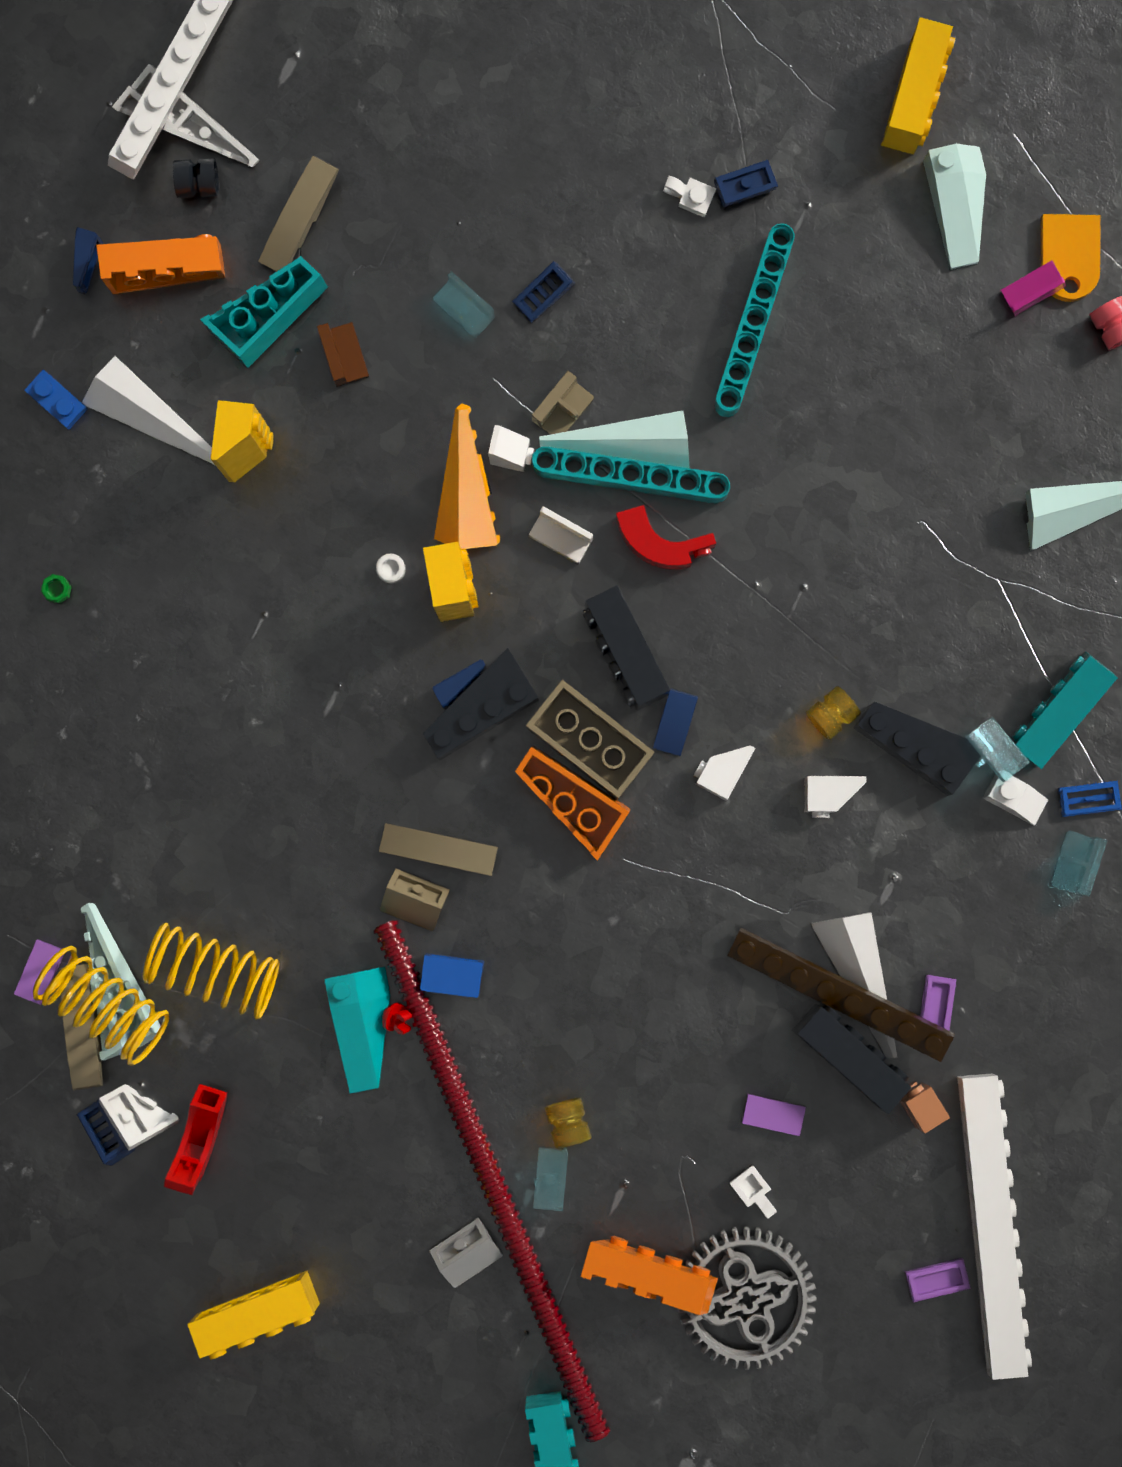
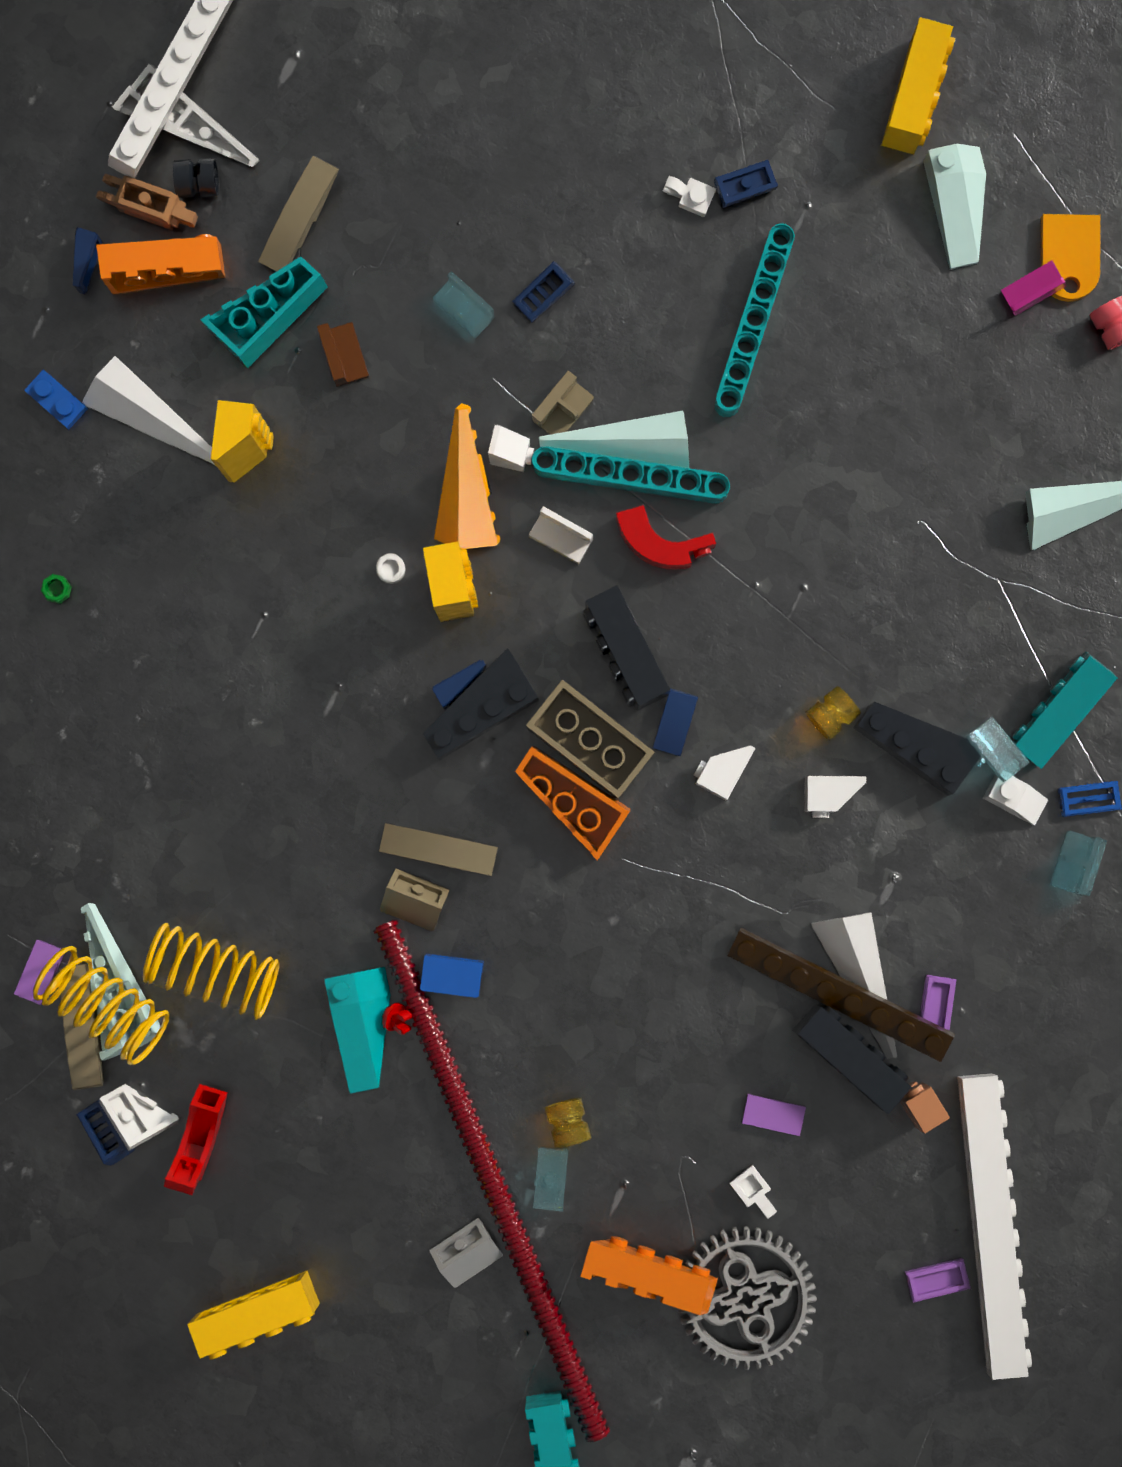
(147, 202): none -> medium nougat hinge

